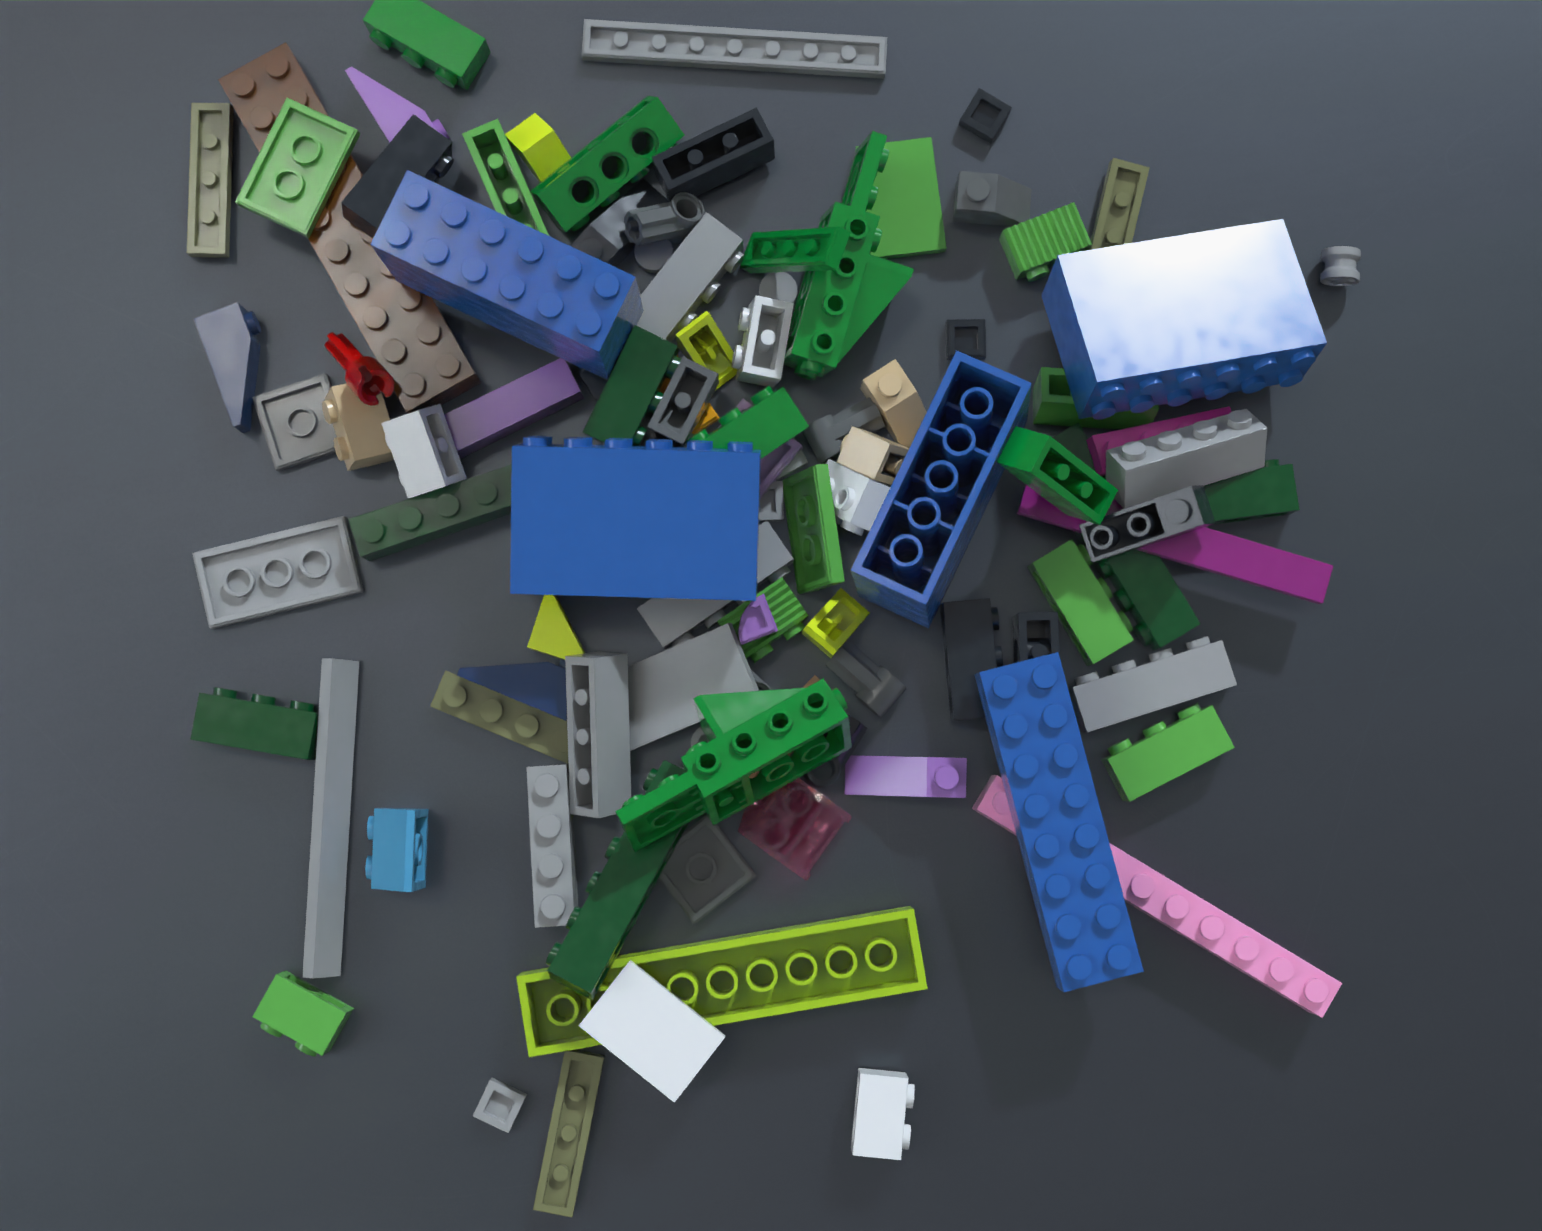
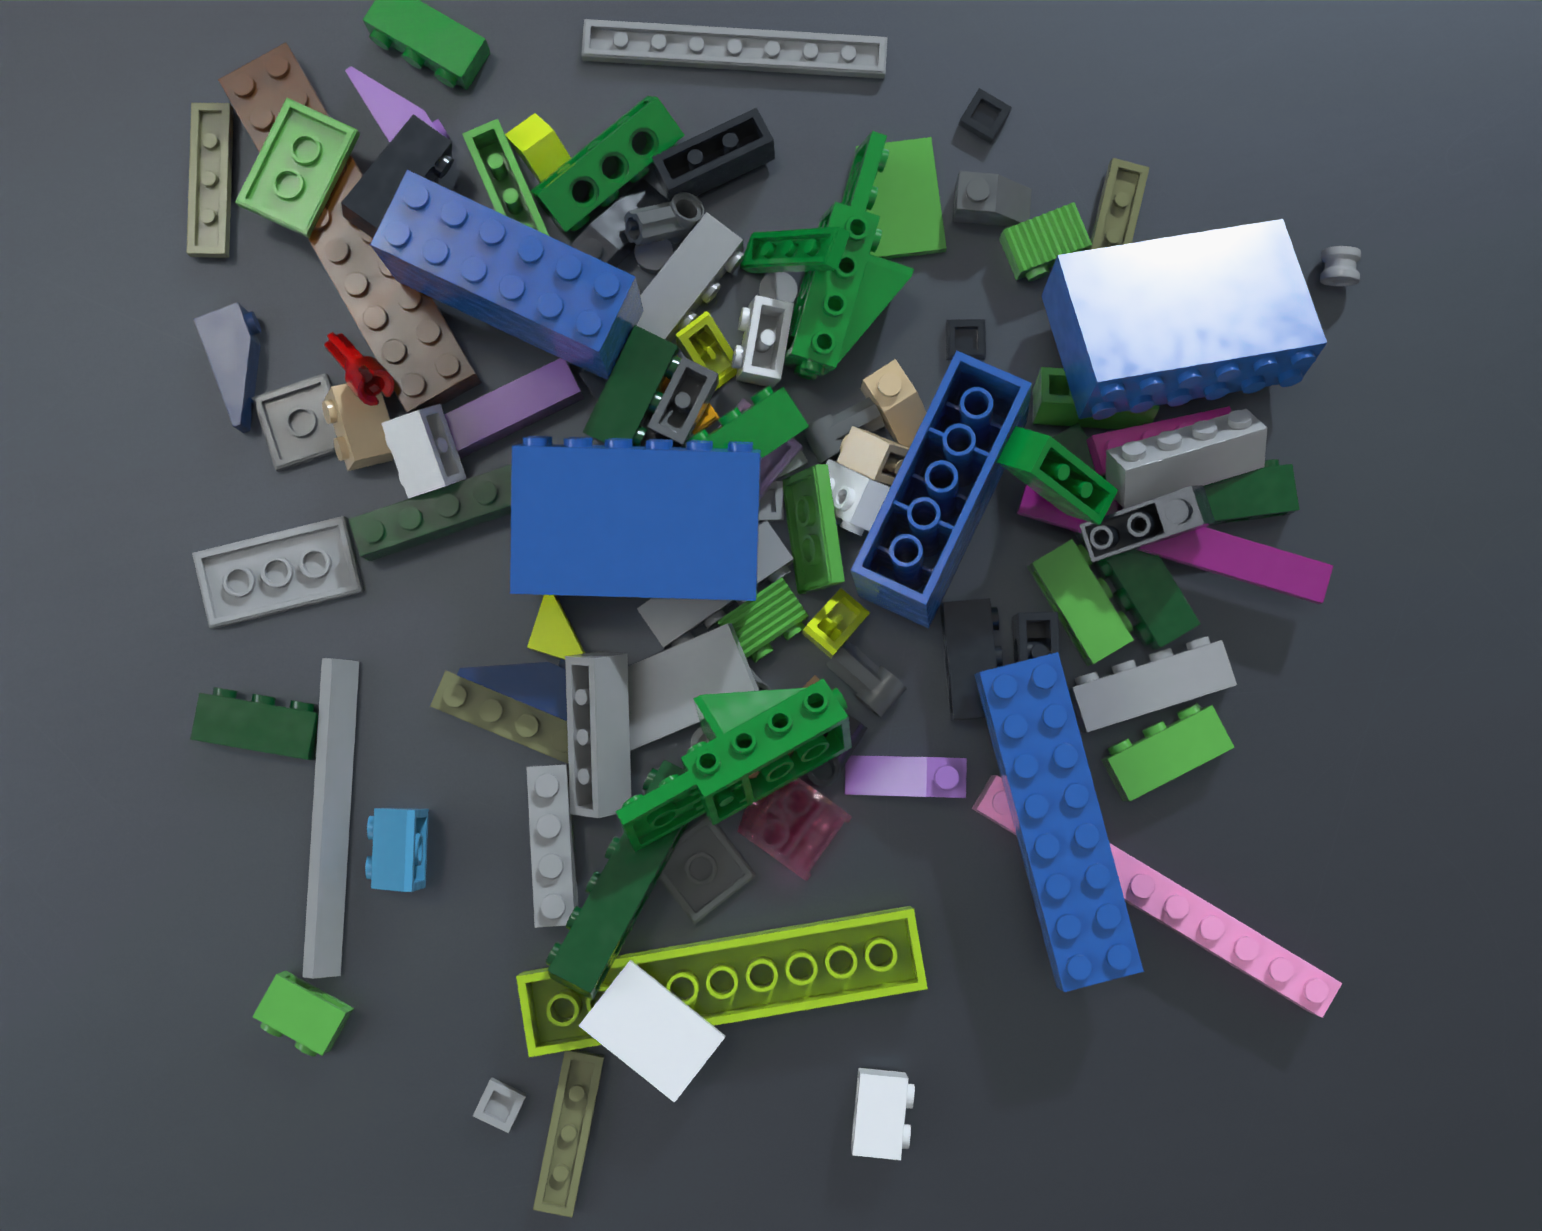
(756, 621): medium lavender tile -> none

